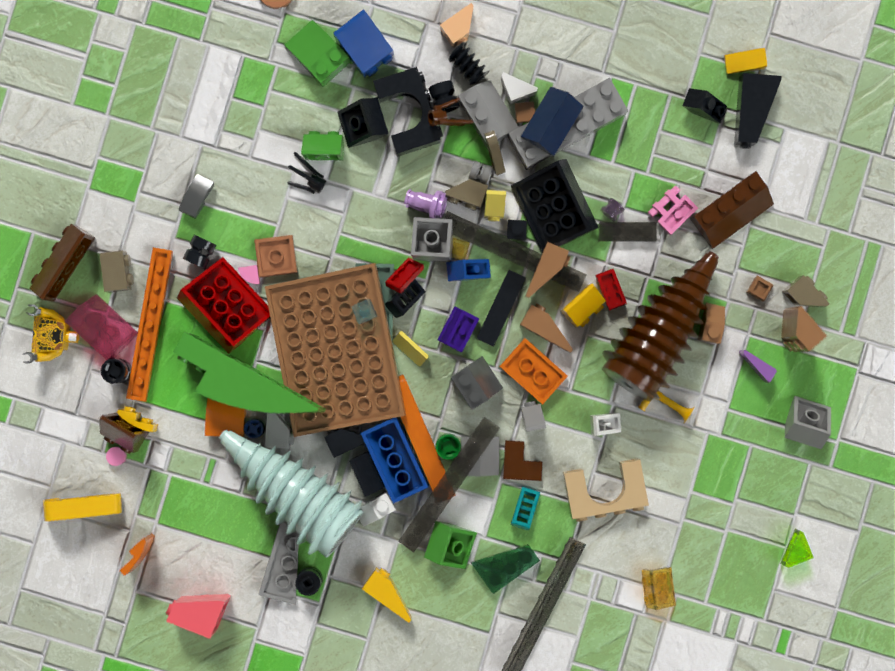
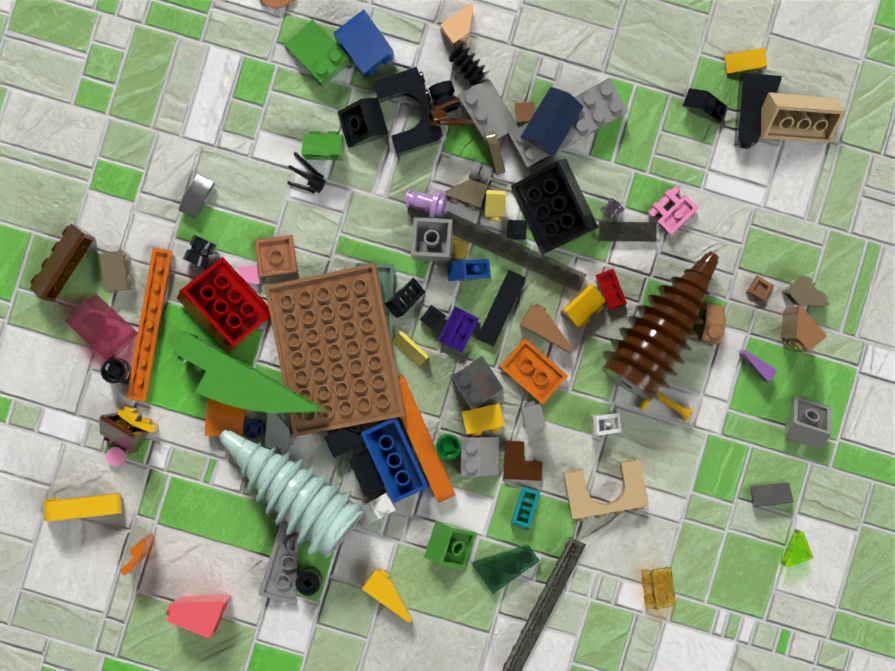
(50, 335): torso -> none
(364, 311): clear light blue plate -> none
(404, 275): red plate -> none
(433, 317): none -> black plate
(449, 484): clear smoke plate -> none
(482, 419): none -> yellow brick
(517, 89): white slope -> none
(550, 263): medium nougat slope -> none
(733, 210): reddish brown slope -> none
(771, 494): none -> dark grey slope
(800, 117): none -> tan slope

